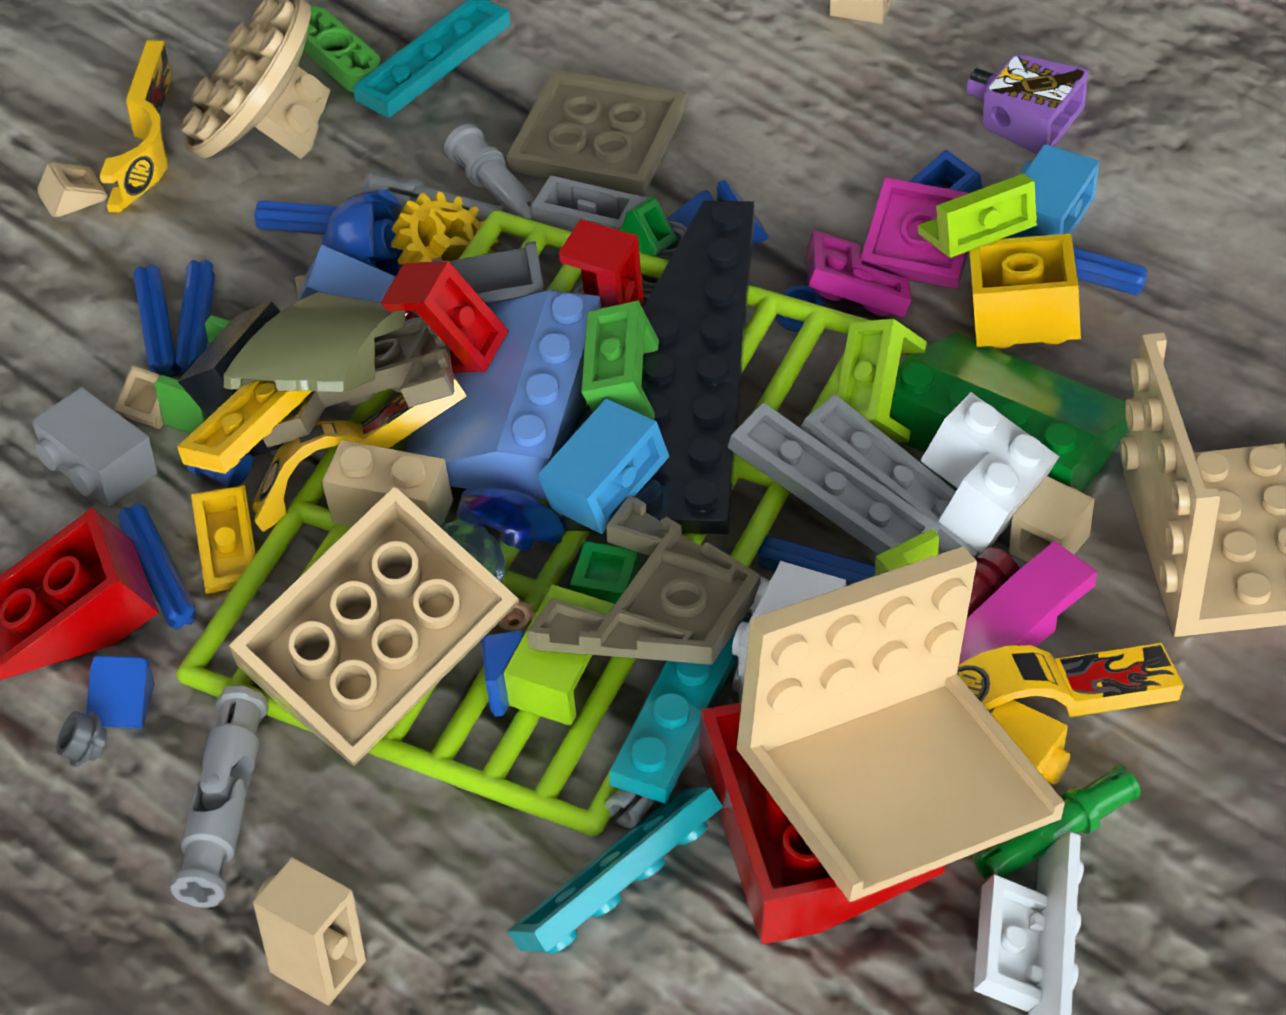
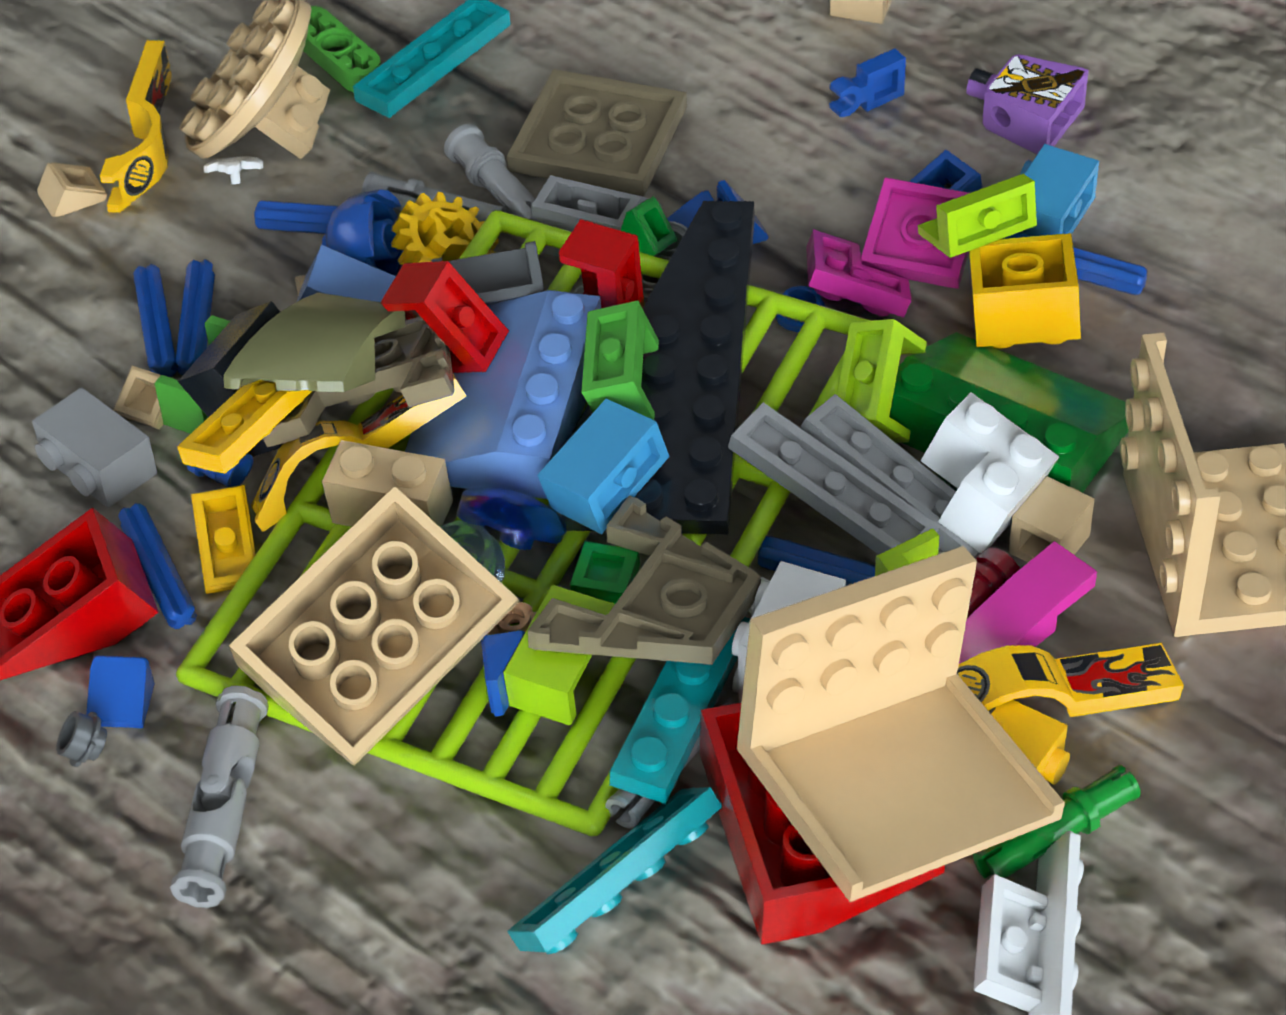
(233, 166): none -> white plant
(309, 930): tan brick -> none
(875, 84): none -> blue plate

